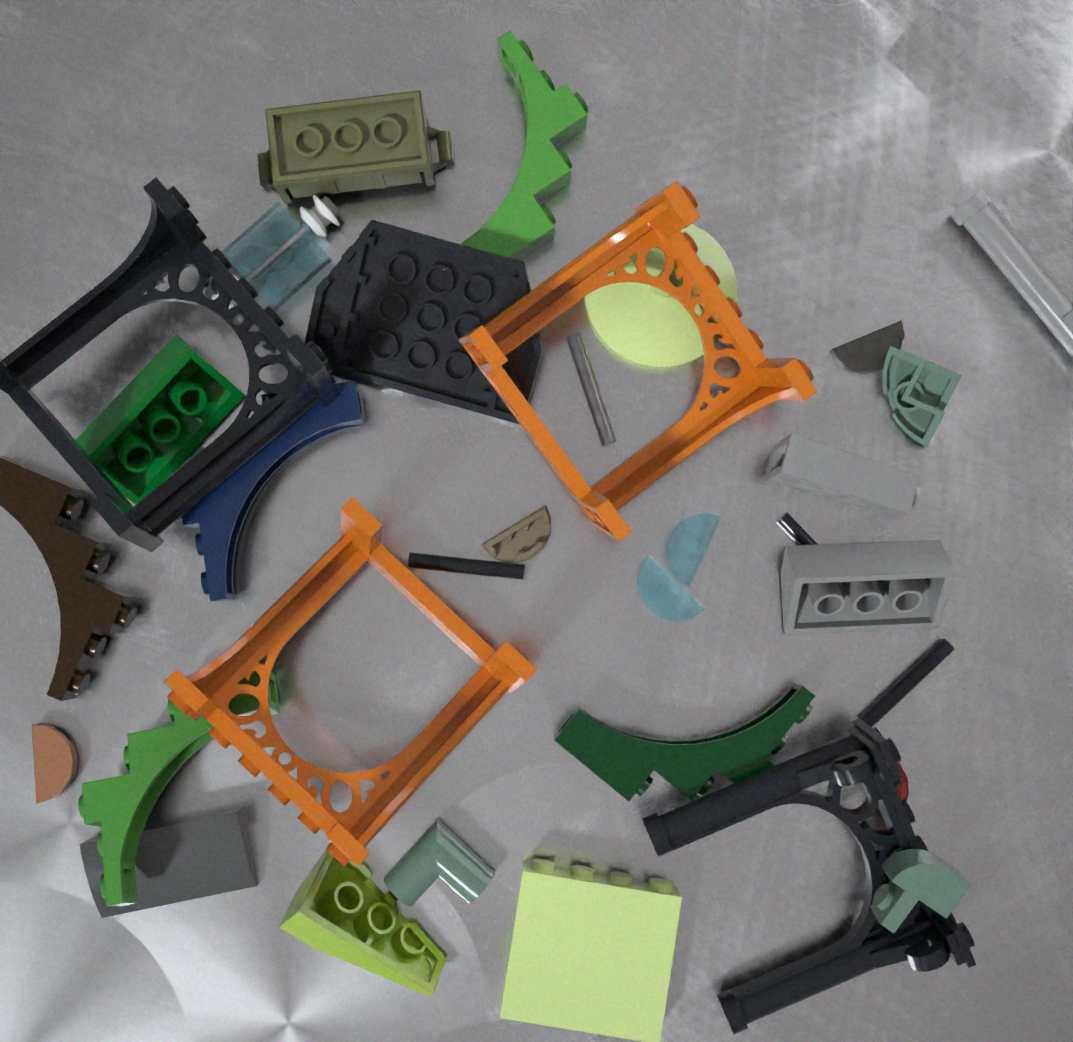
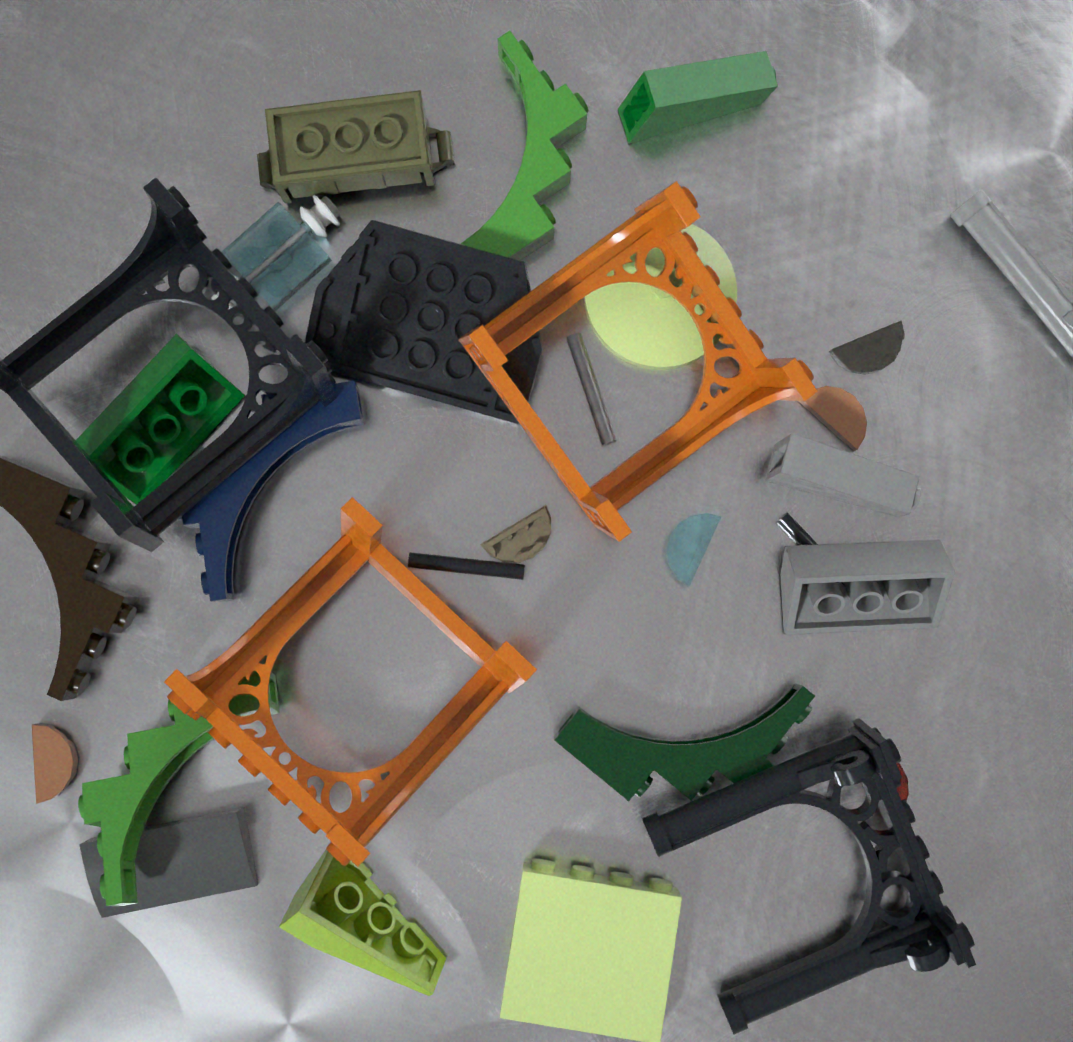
(434, 856): sand green brick -> none
(663, 594): clear light blue tile -> none
(695, 93): none -> green slope
(839, 413): none -> nougat tile
(907, 683): black bar -> none
(916, 877): sand green brick -> none
(917, 392): sand green brick -> none

